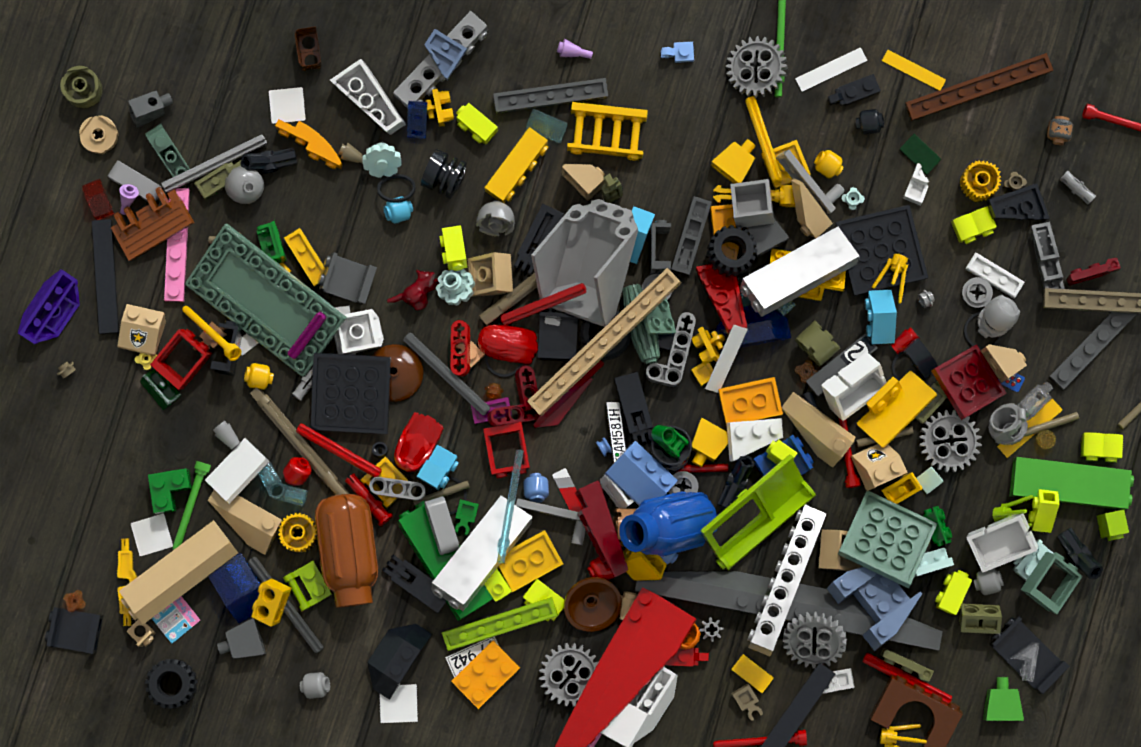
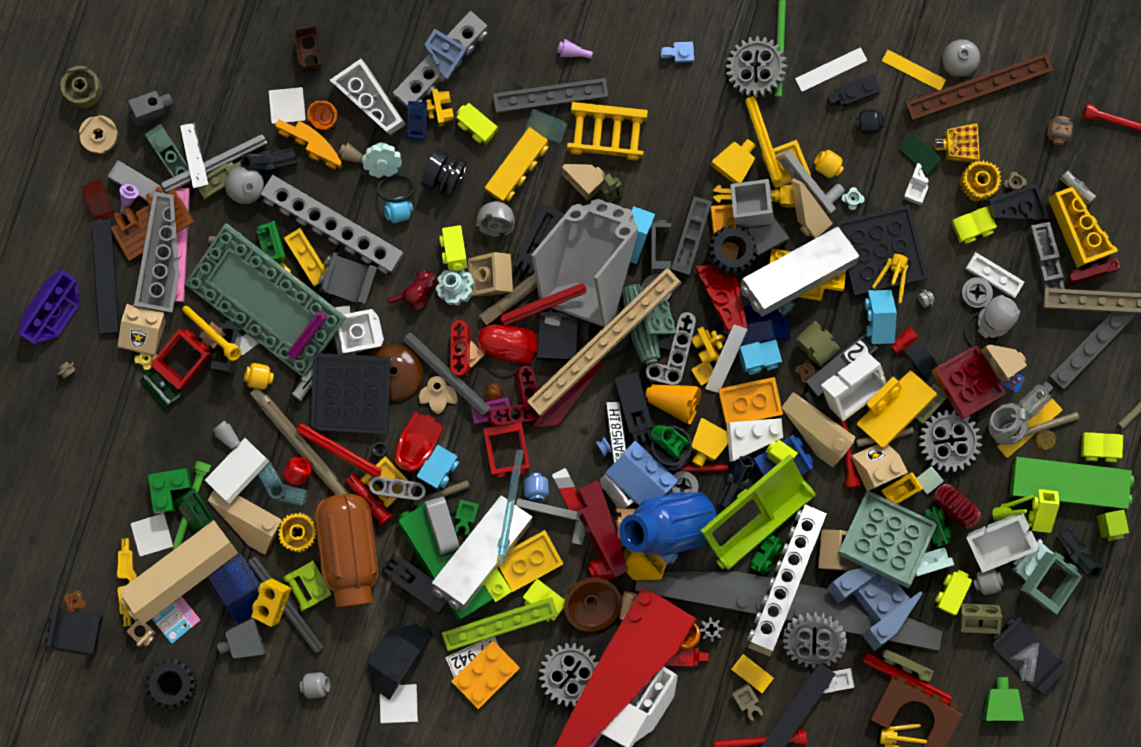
(160, 257): none -> light grey wedge
(194, 155): none -> white sticker
(194, 510): none -> dark green slope
(276, 187): none -> light grey brick
(322, 115): none -> orange hair
(438, 397): none -> tan plate
(675, 400): none -> light orange cone
(759, 356): none -> medium azure brick
(772, 547): none -> green hinge
(957, 506): none -> dark red gear
(960, 144): none -> torso
(961, 58): none -> light grey cylinder
(1079, 228): none -> yellow wedge

